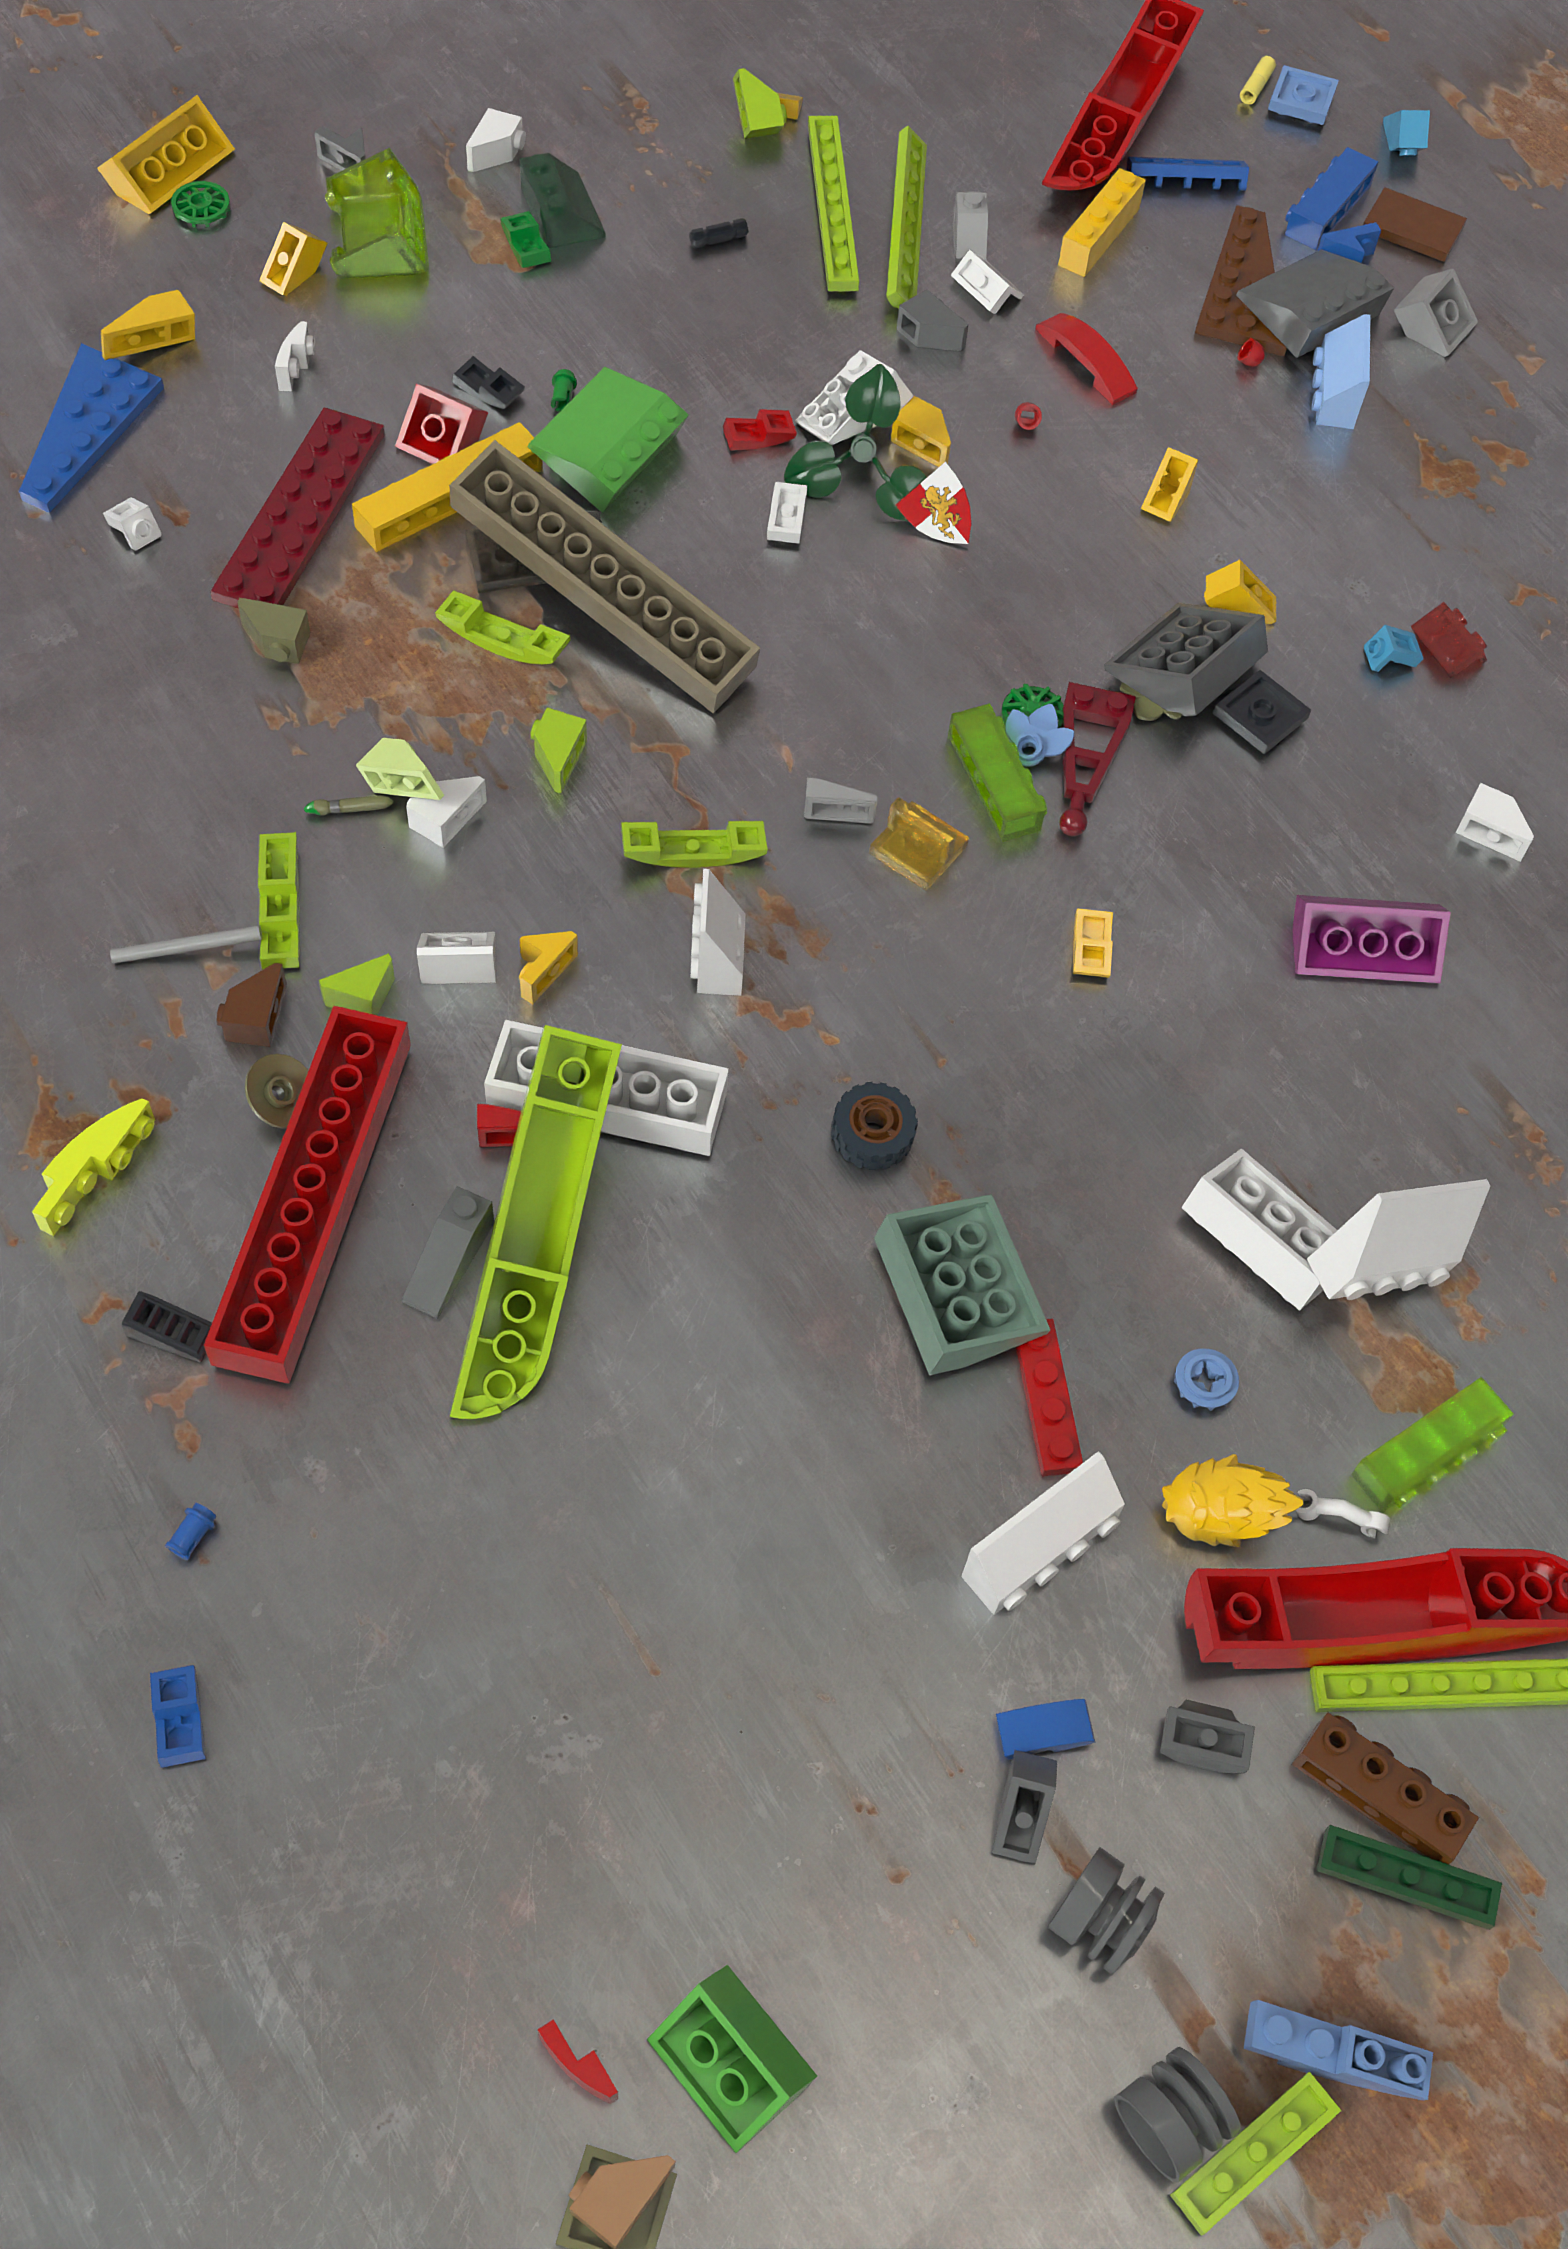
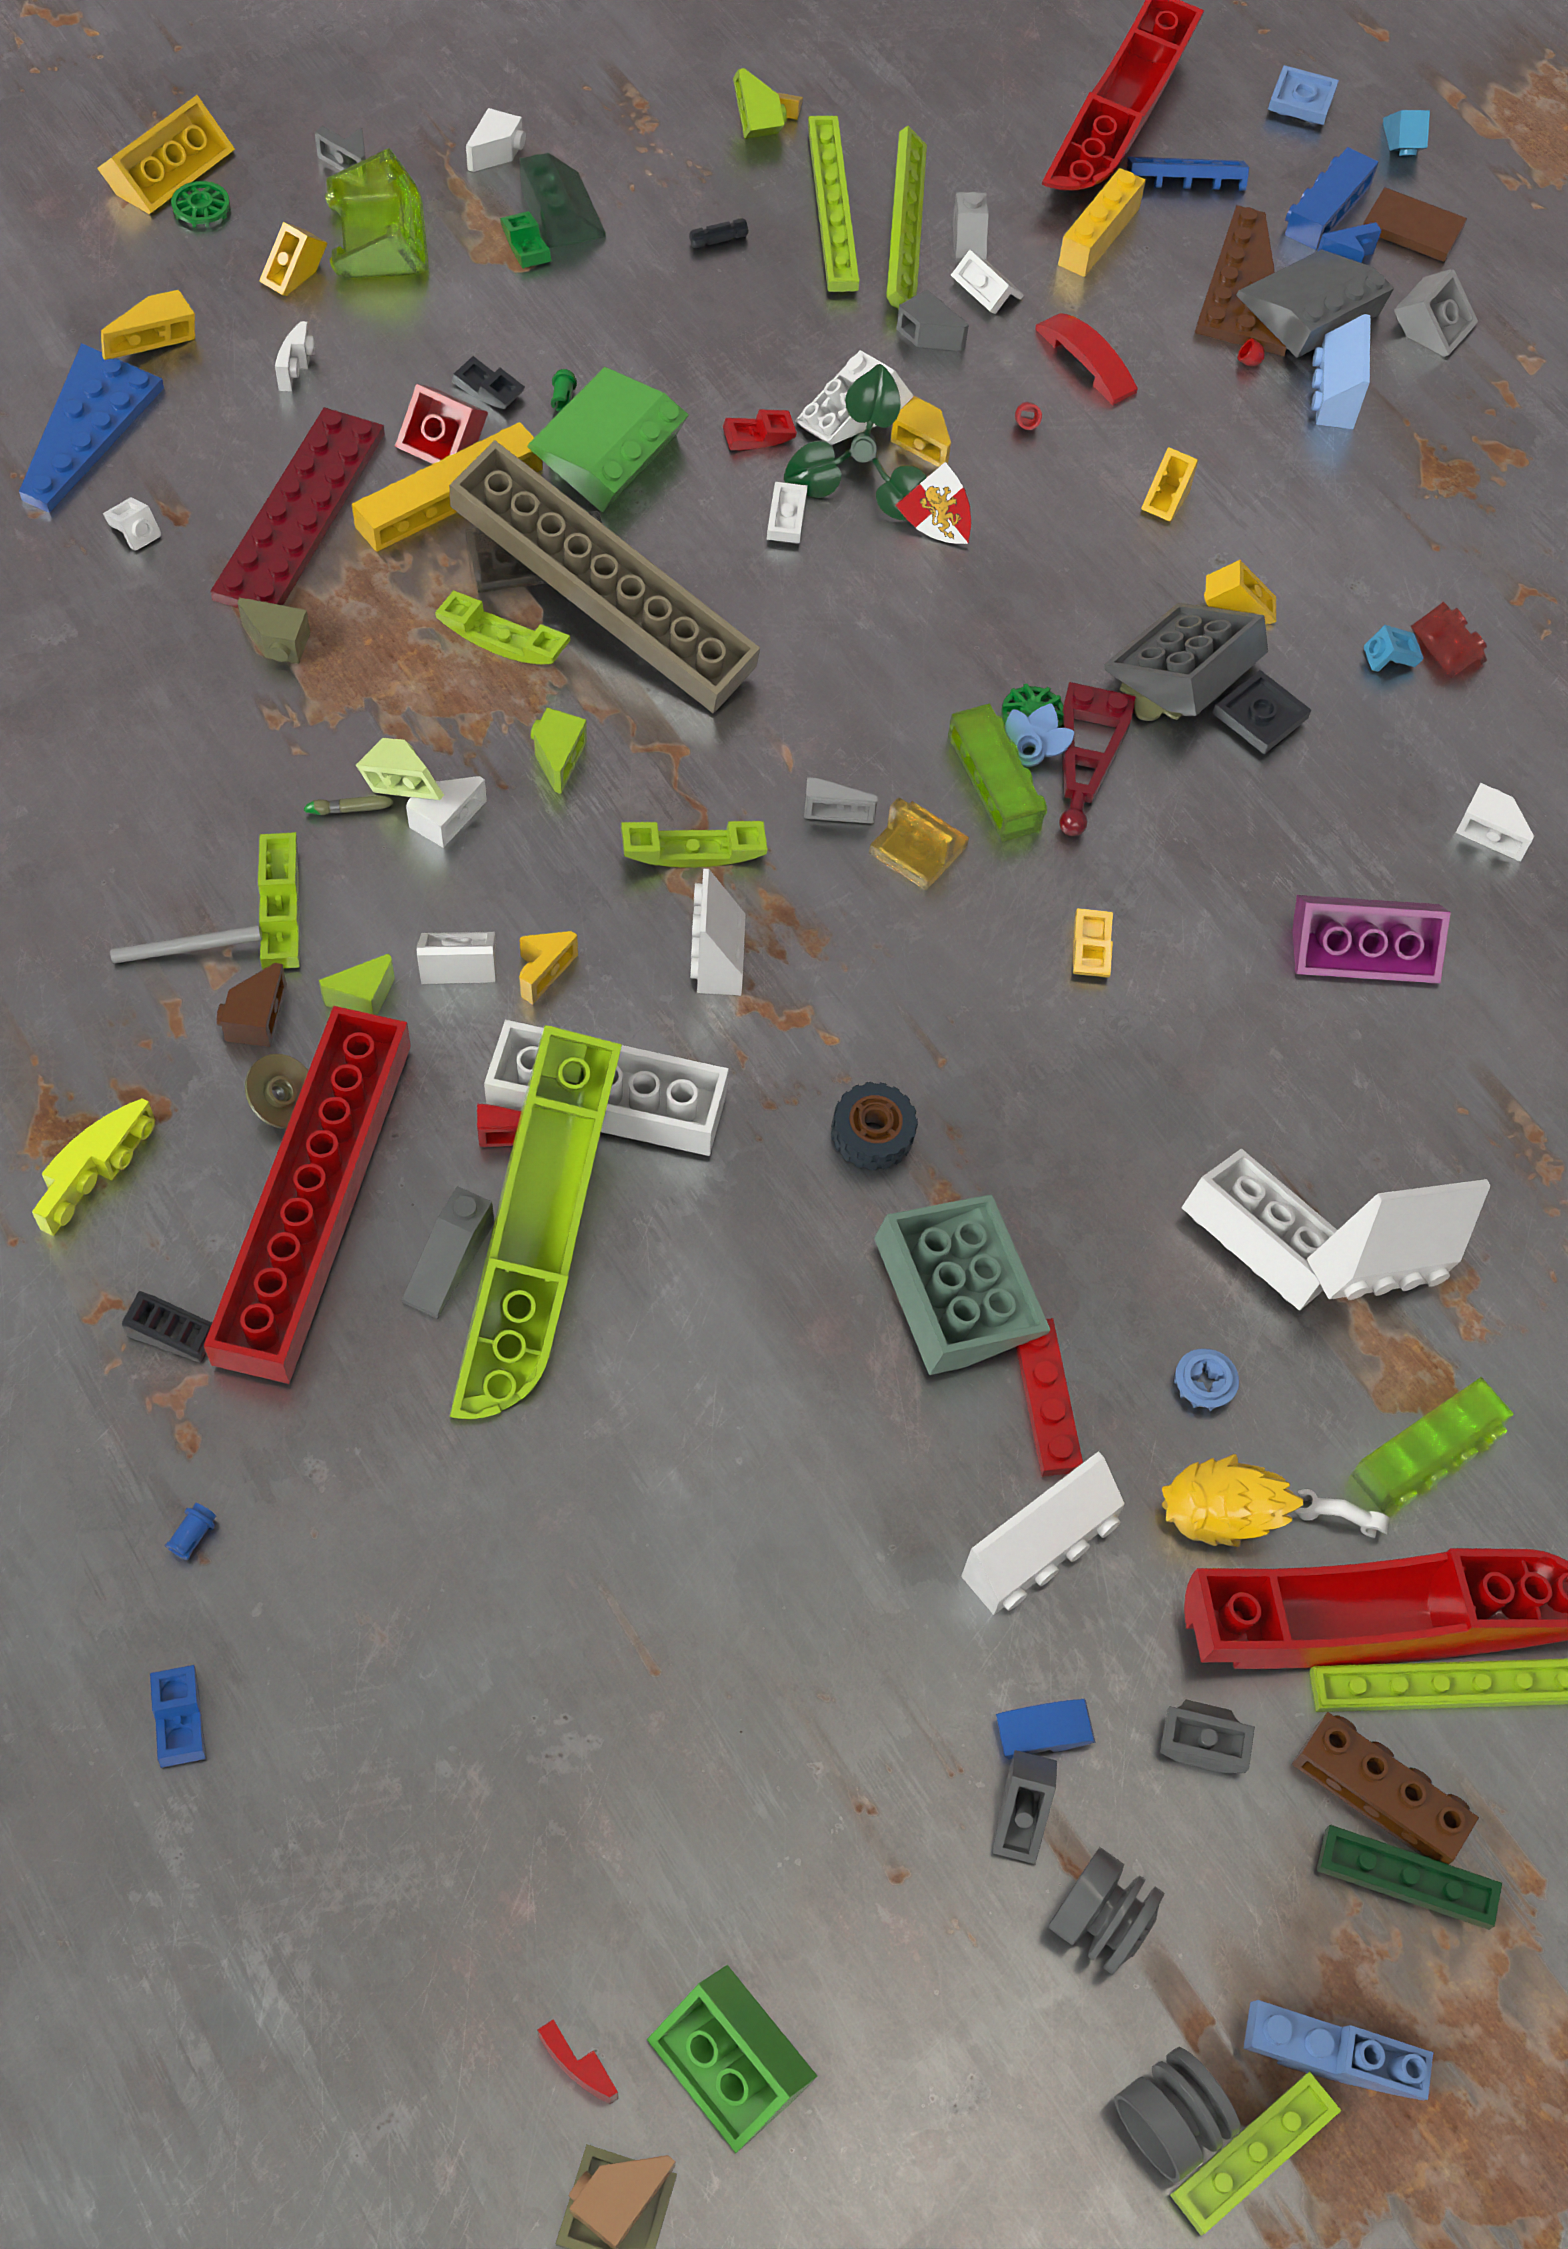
(1257, 80): light yellow piece -> none

